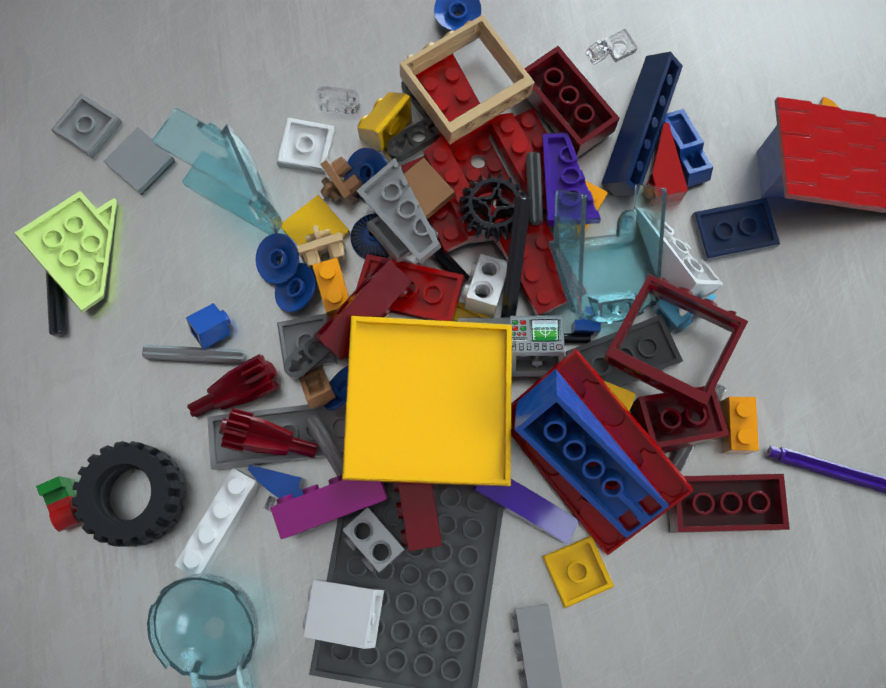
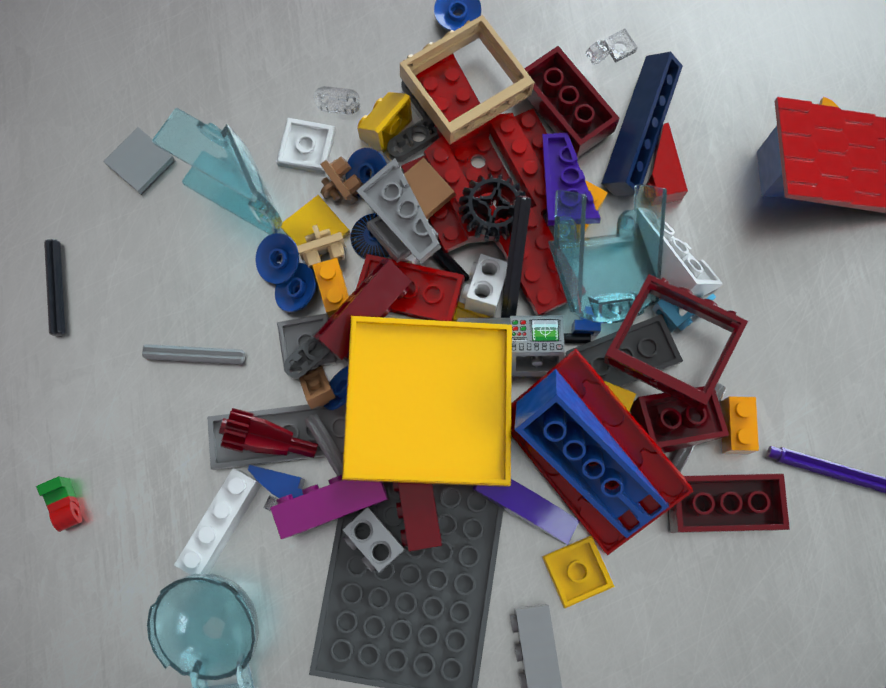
(74, 247): yellowish green wing -> none
(86, 125): light grey tile -> none
(96, 486): black tyre -> none
(209, 325): blue brick -> none
(238, 386): dark red piece -> none
(343, 614): white panel -> none
(534, 188): dark grey axle -> none
(689, 147): blue slope -> none
(735, 229): dark blue tile -> none

